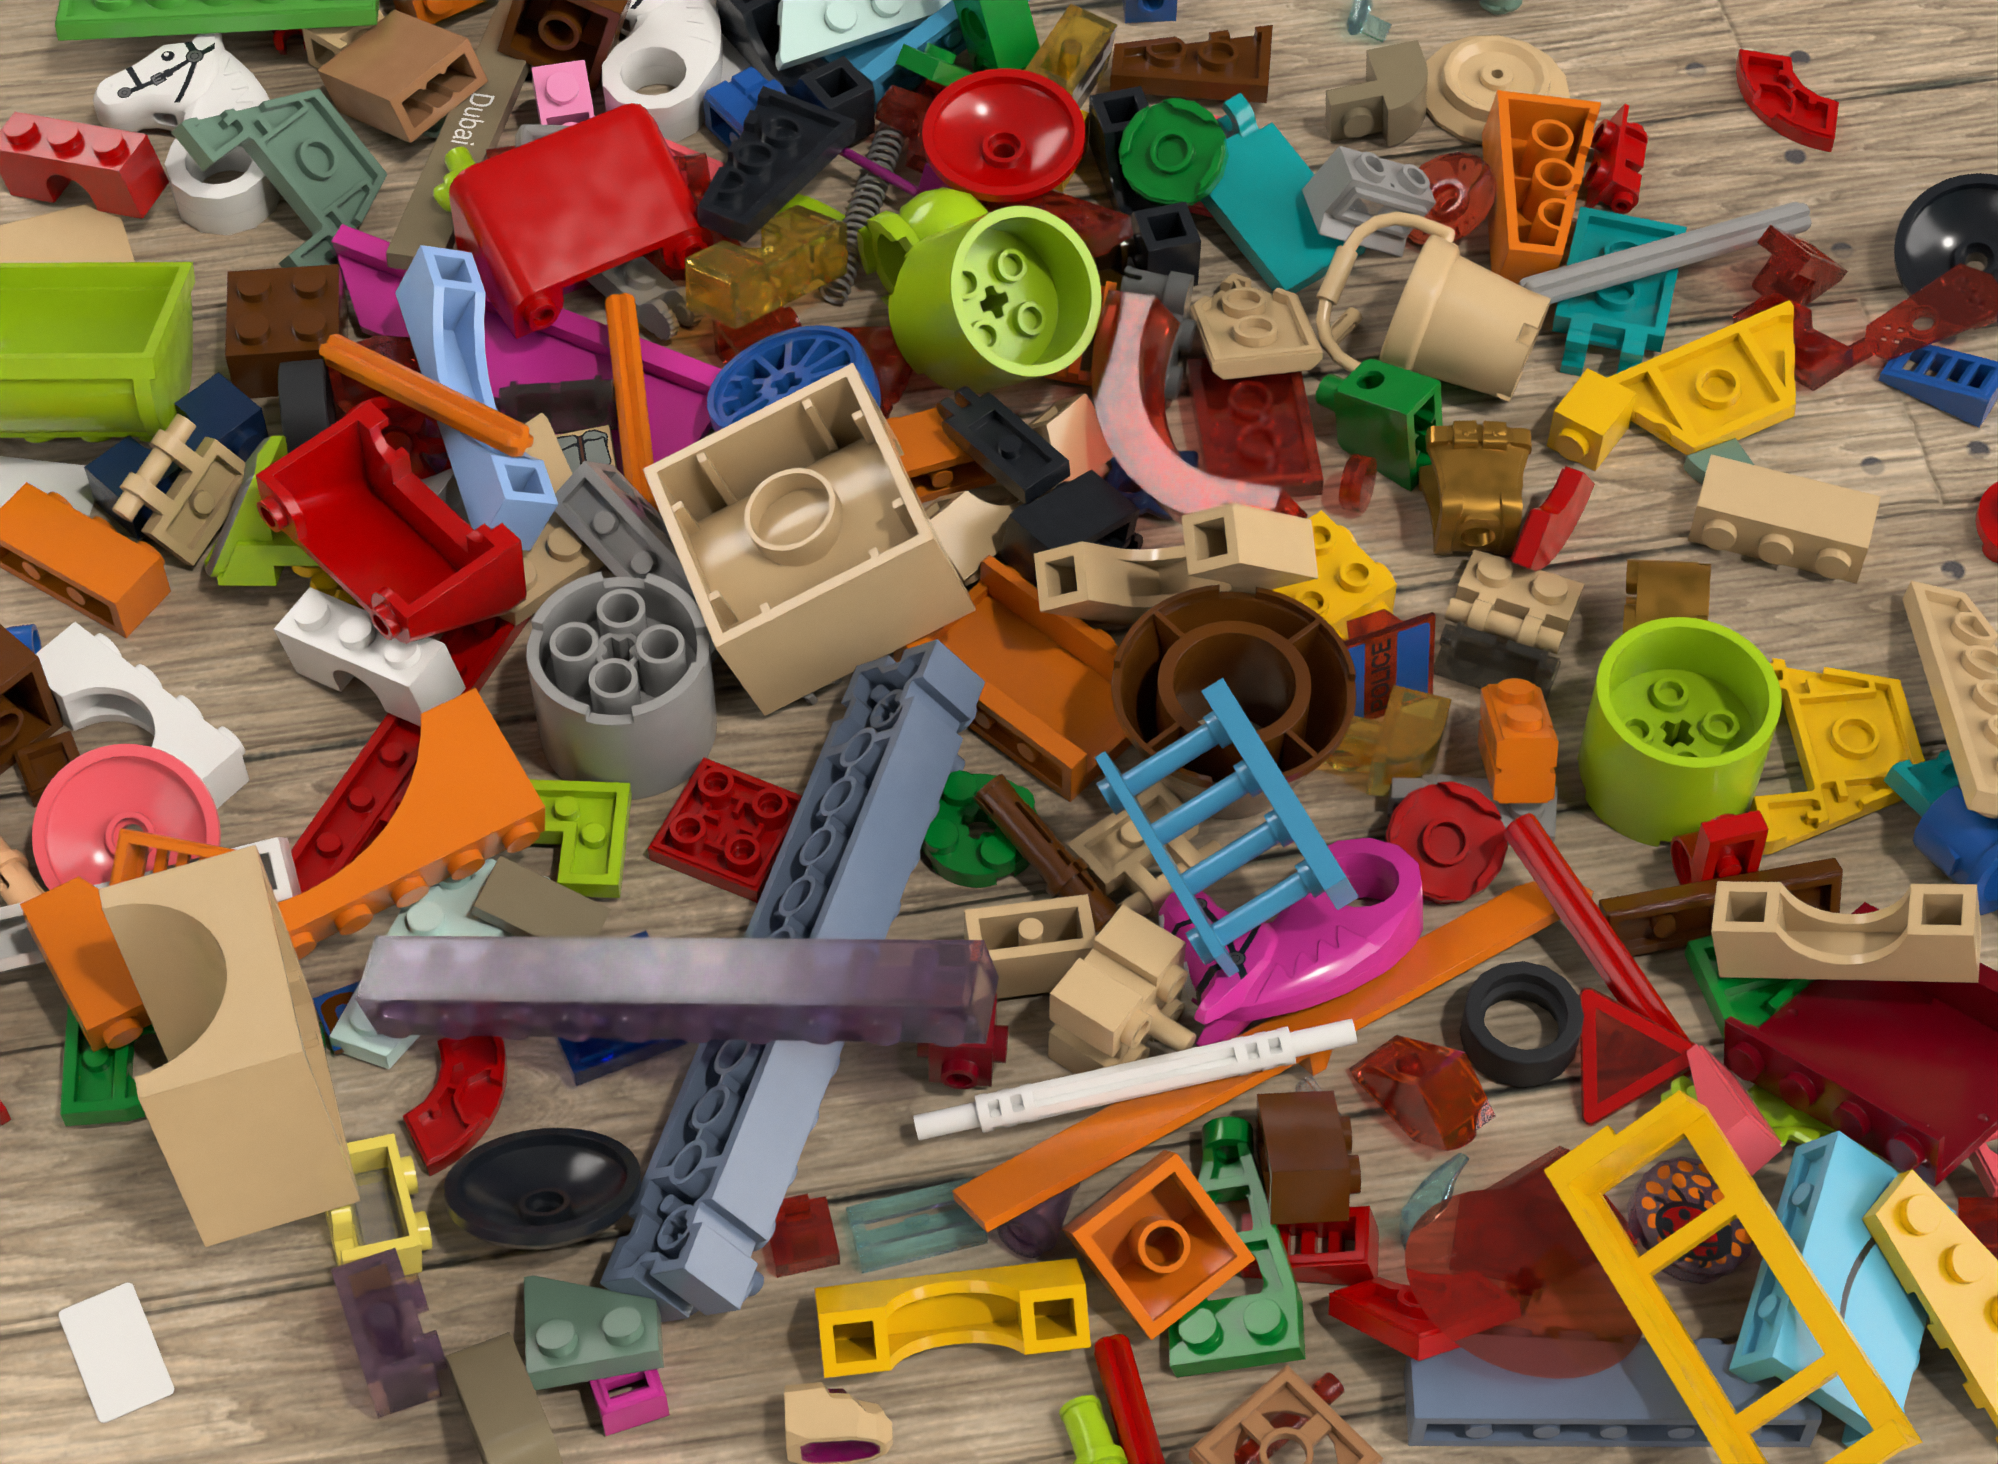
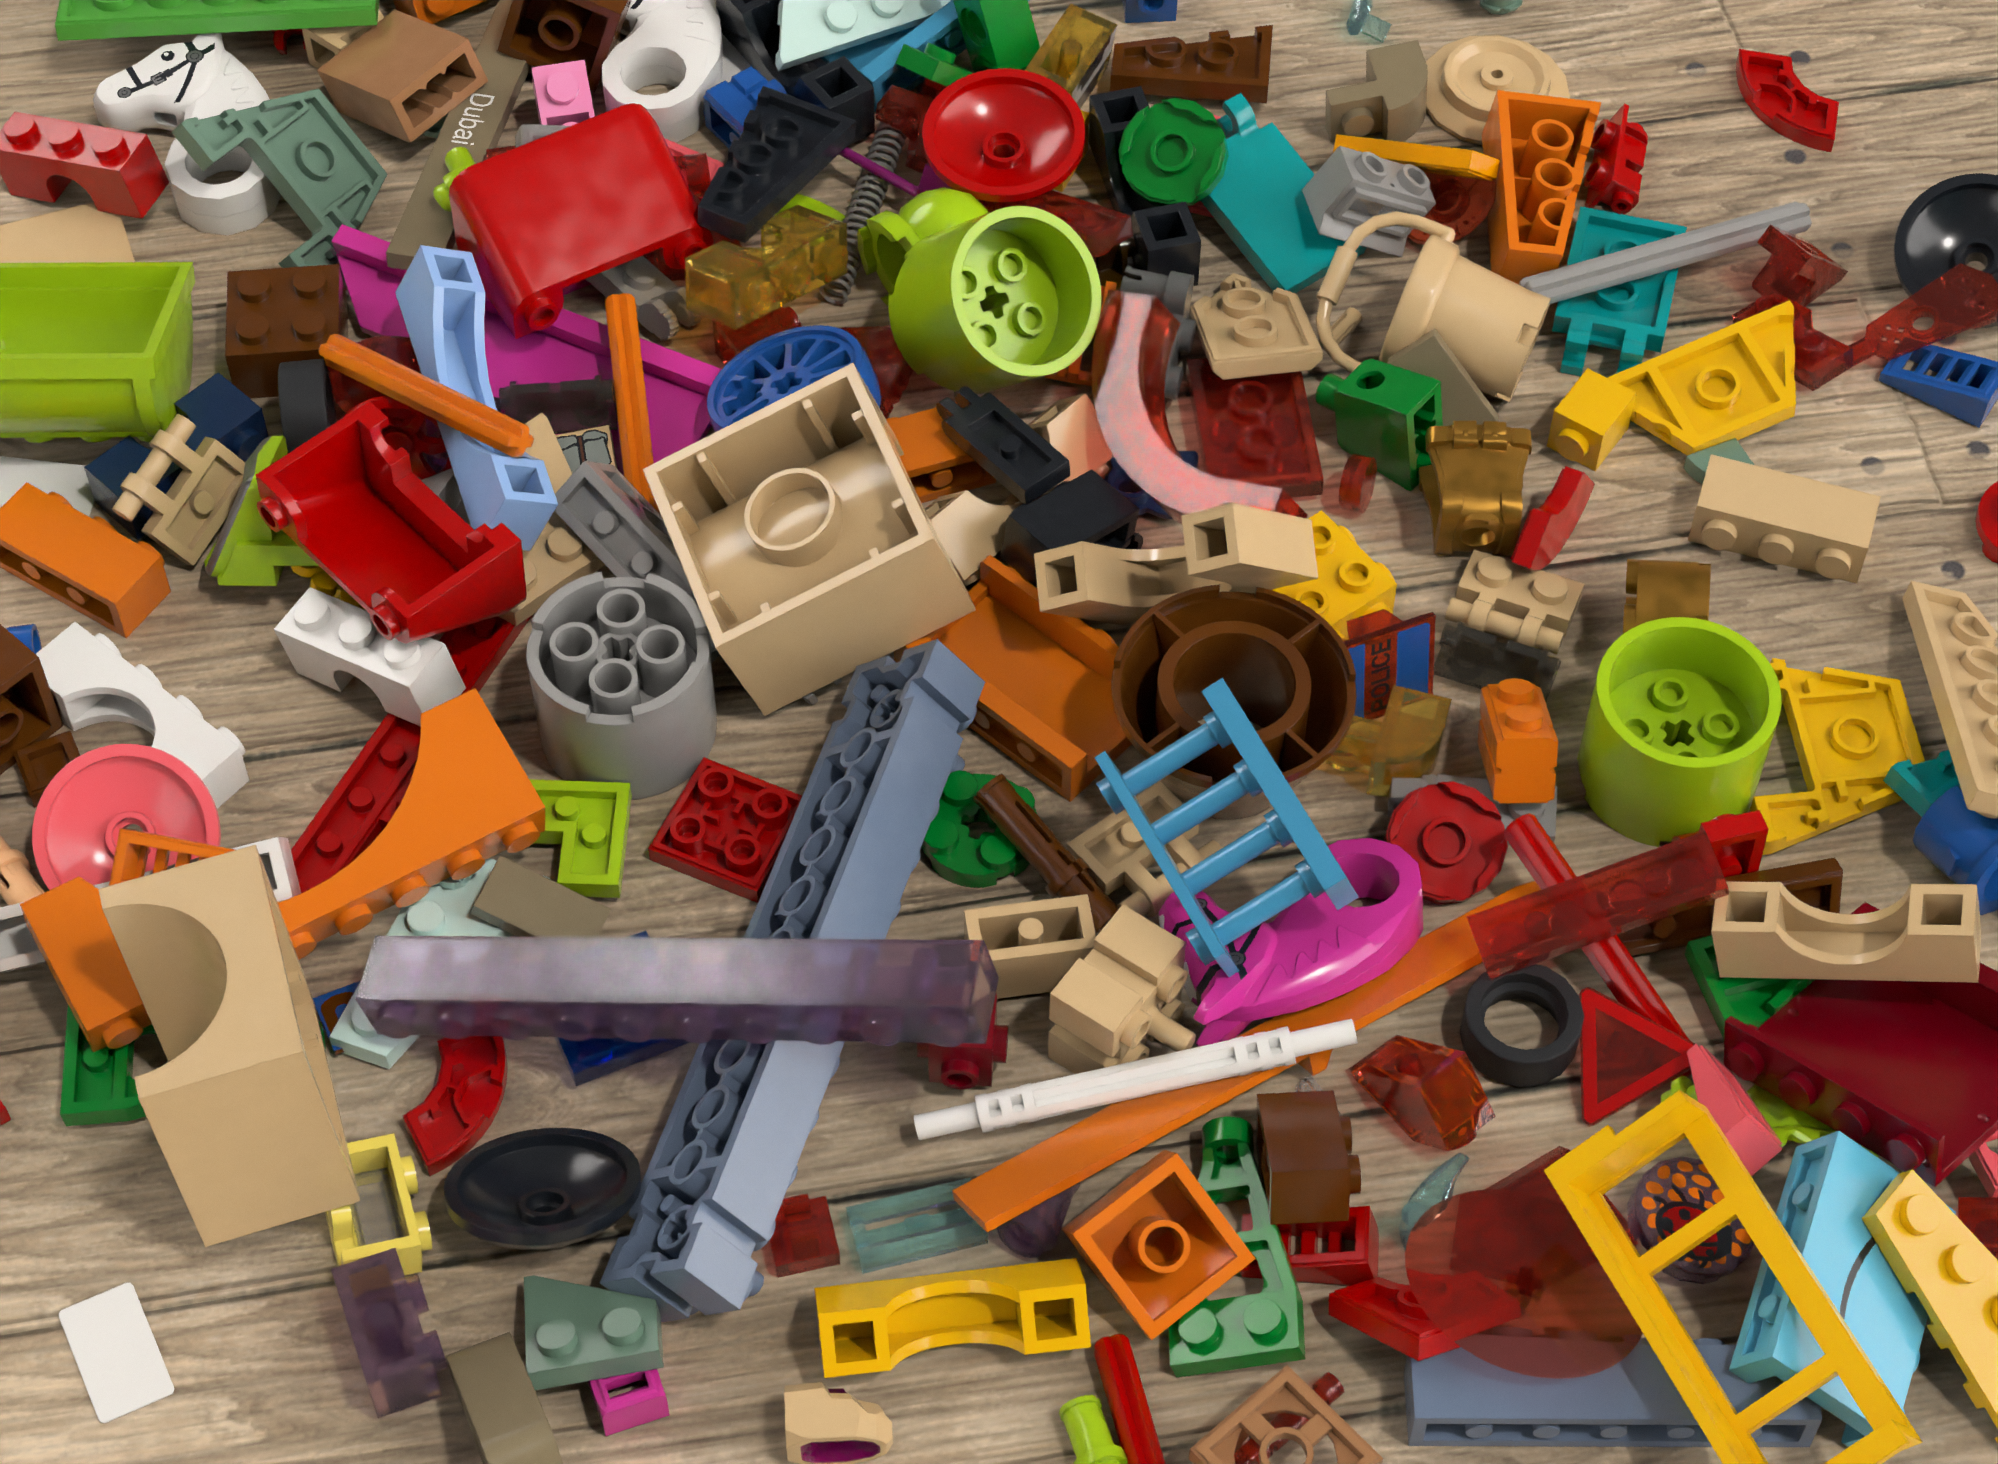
(1428, 158): none -> light orange tile
(1459, 393): none -> dark tan tile
(1598, 905): none -> clear red plate

